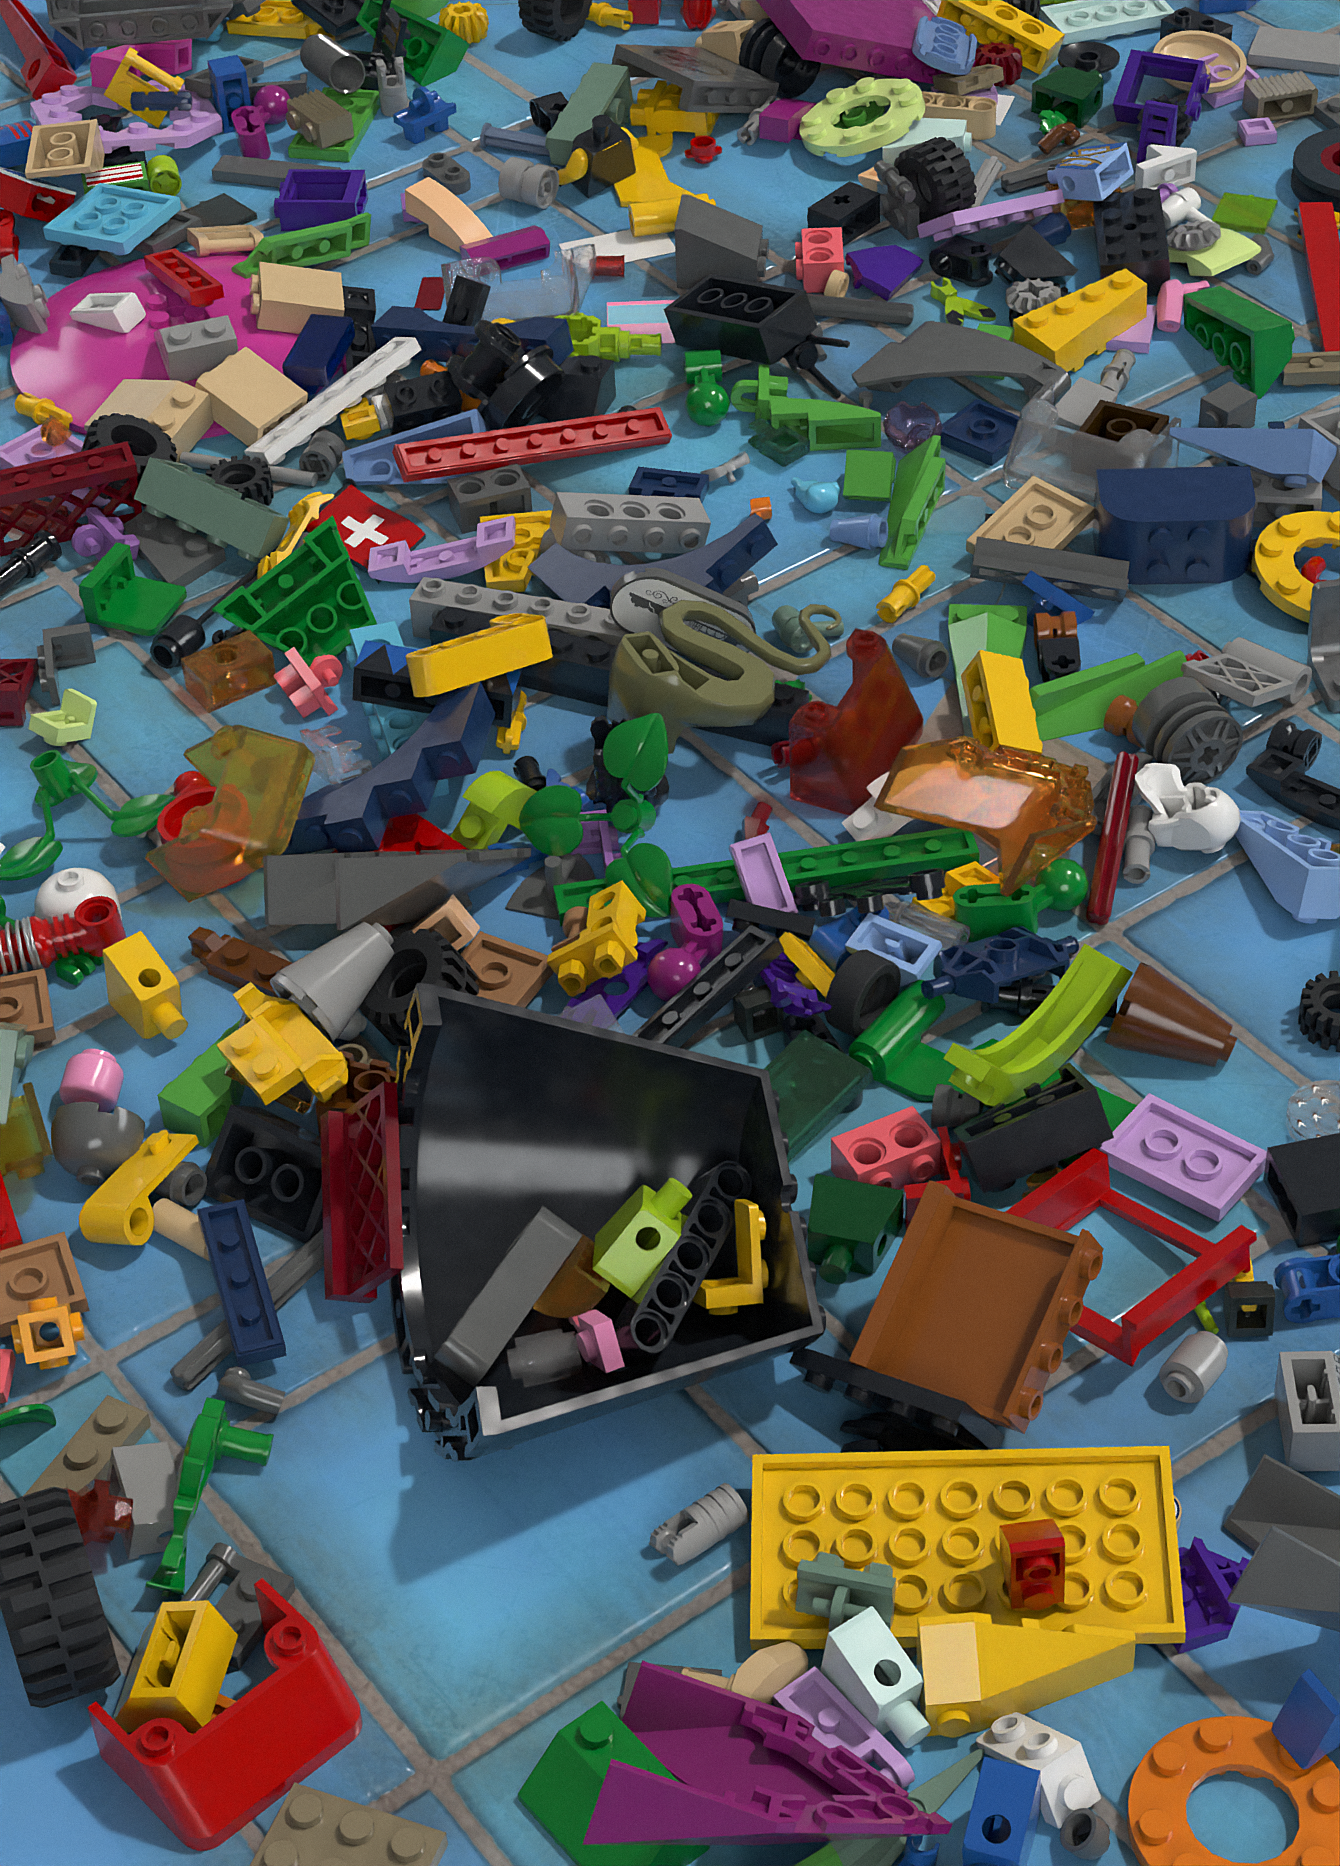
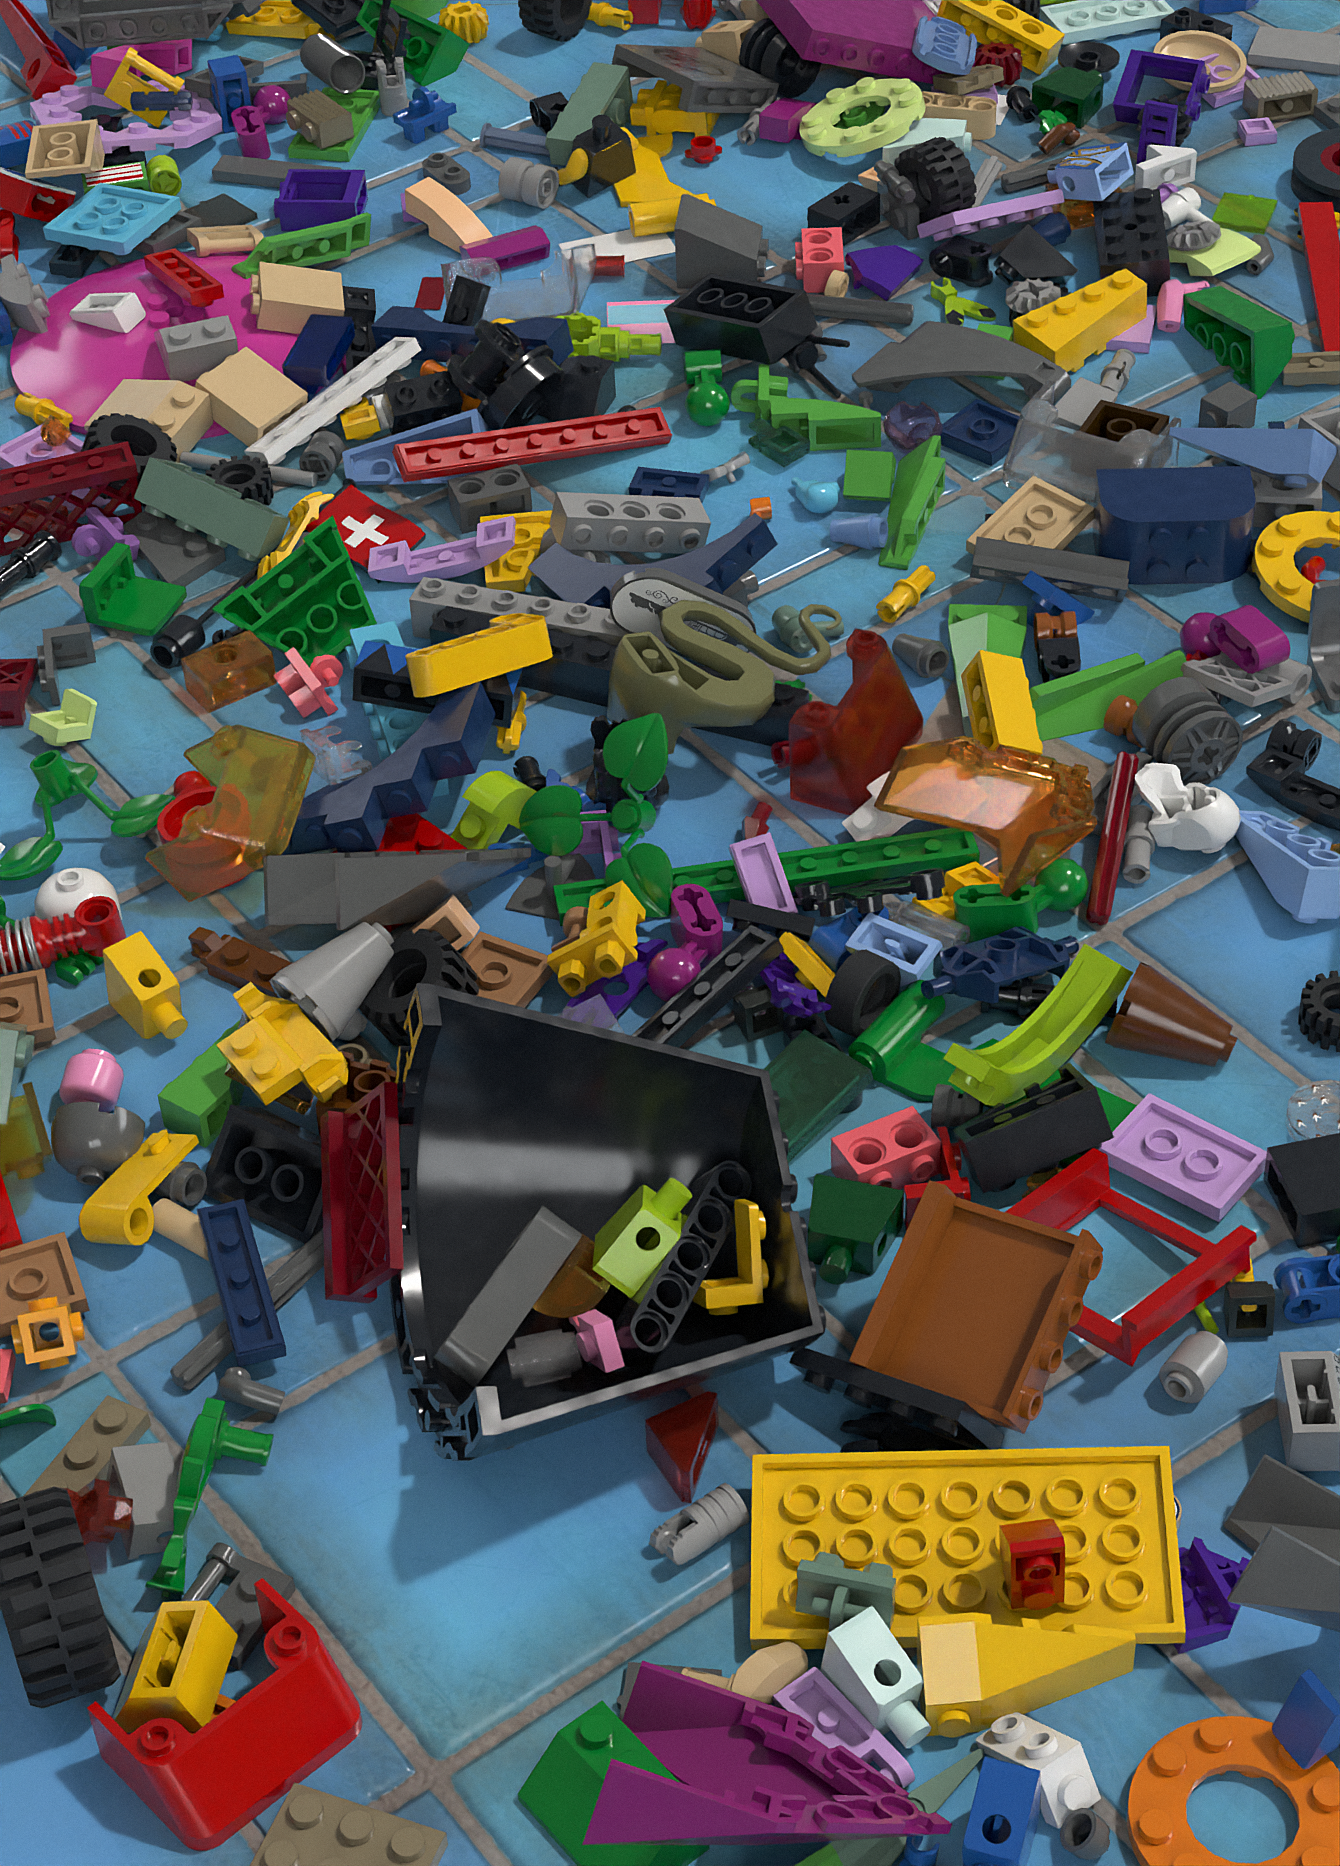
(682, 1441): none -> clear red slope
(1019, 100): none -> black pin
(1241, 634): none -> magenta beam

